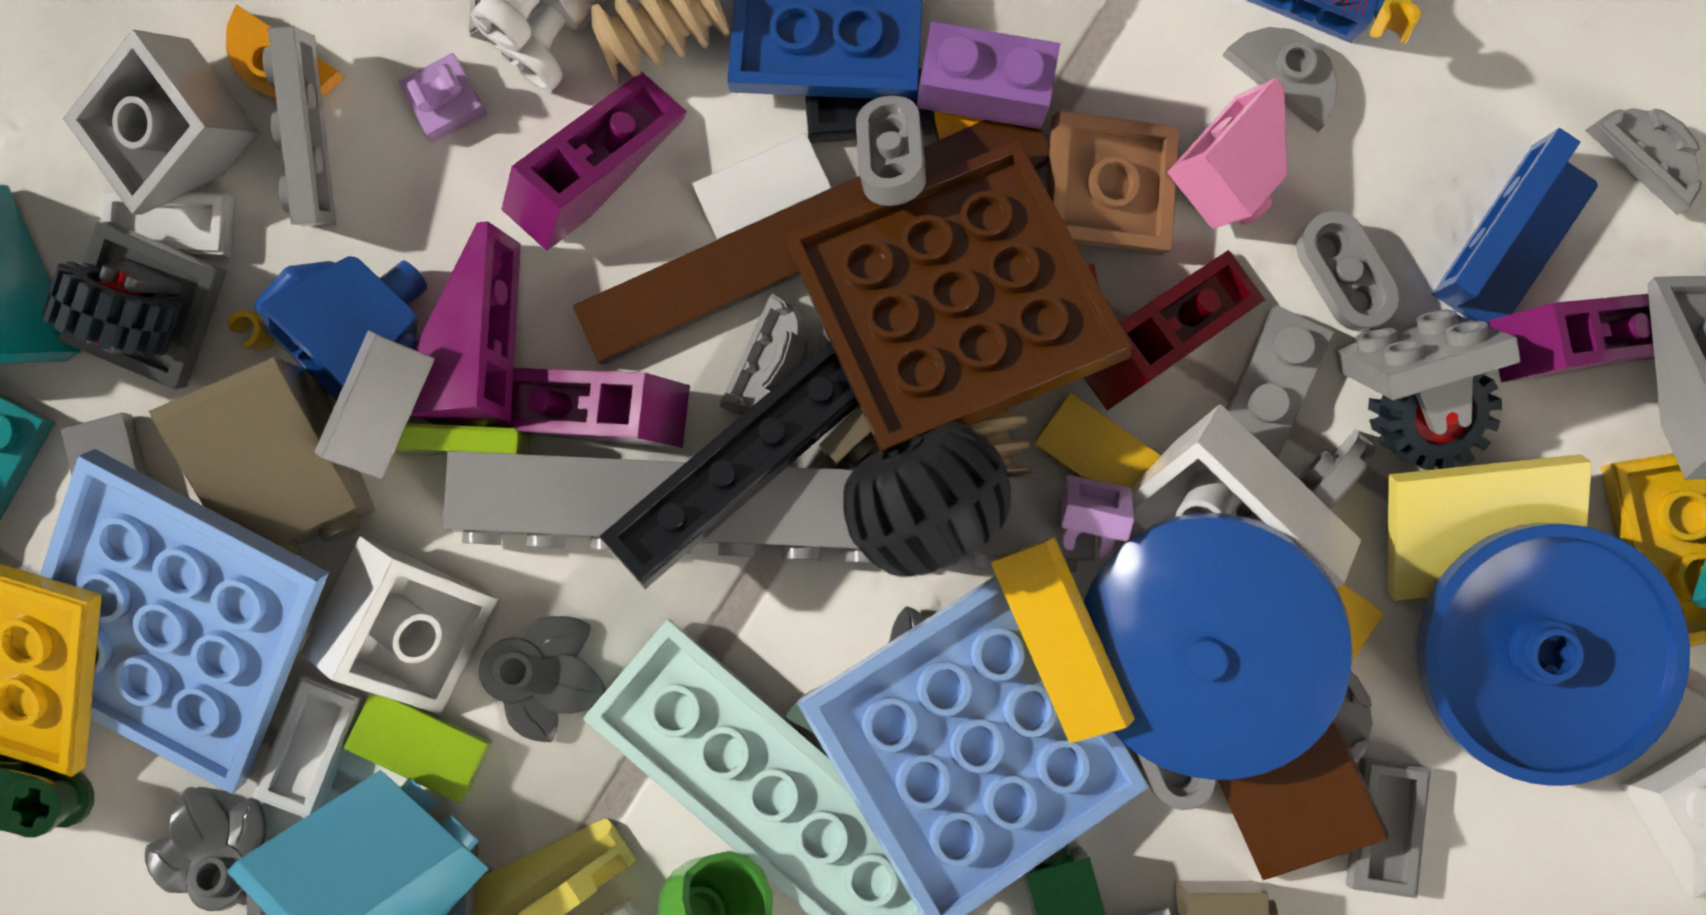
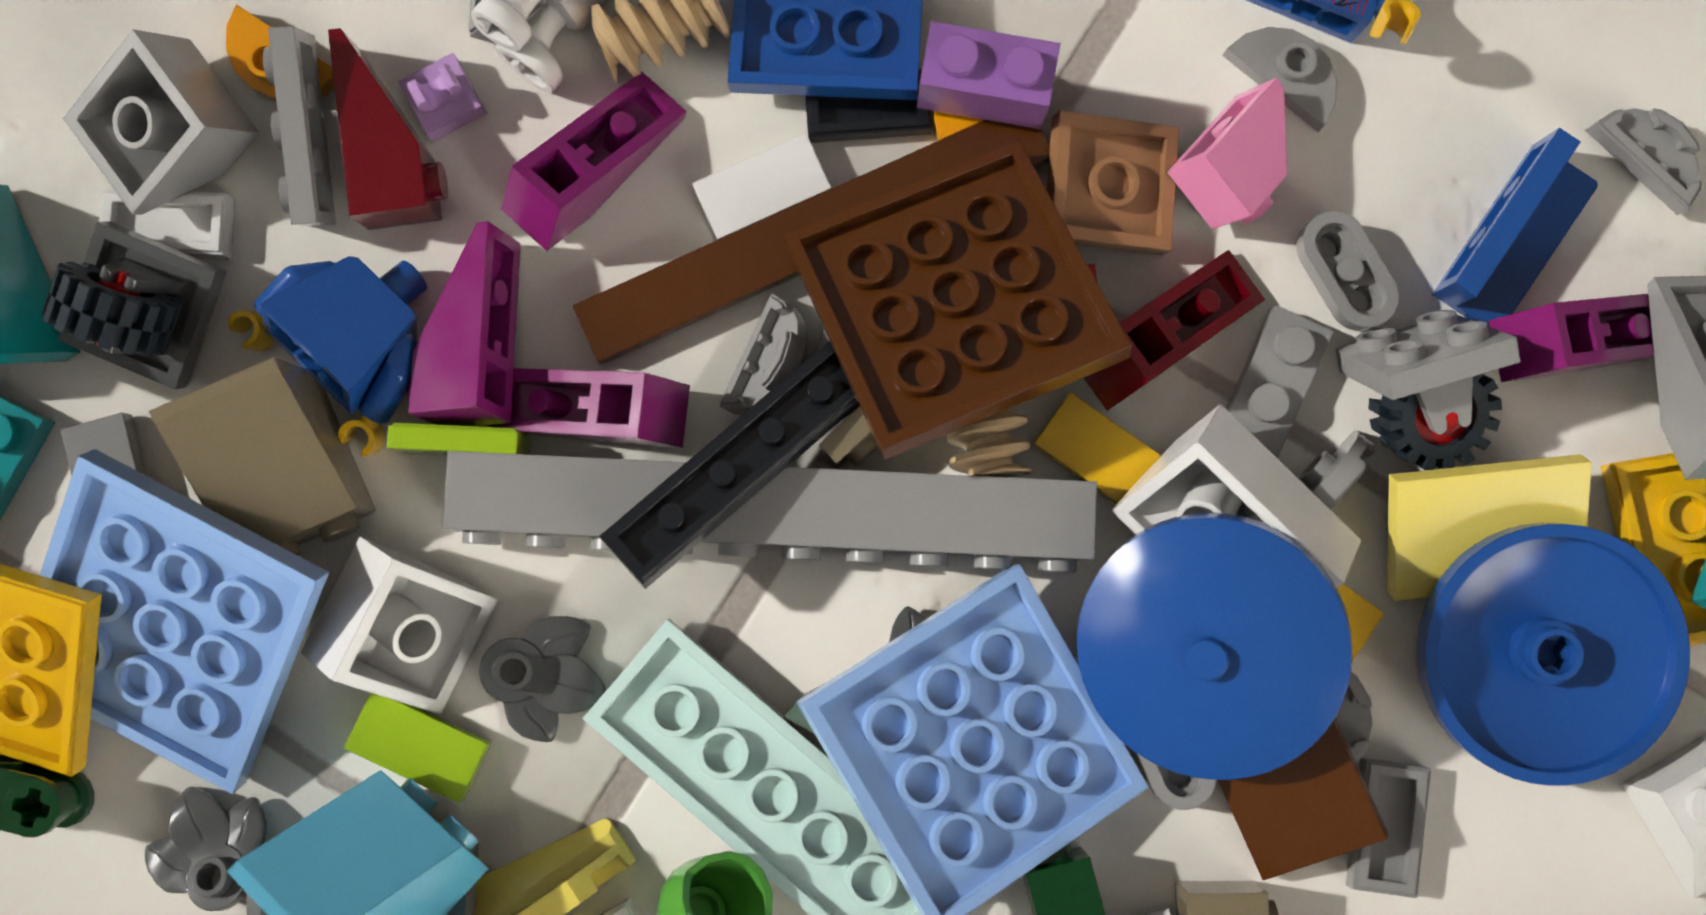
(309, 746): white tile -> none
(374, 405): light grey tile -> none
(385, 162): none -> dark red slope
(890, 150): light grey plate -> none
(927, 501): black wheel -> none
(1062, 640): yellow tile -> none
(1097, 510): lavender tile -> none

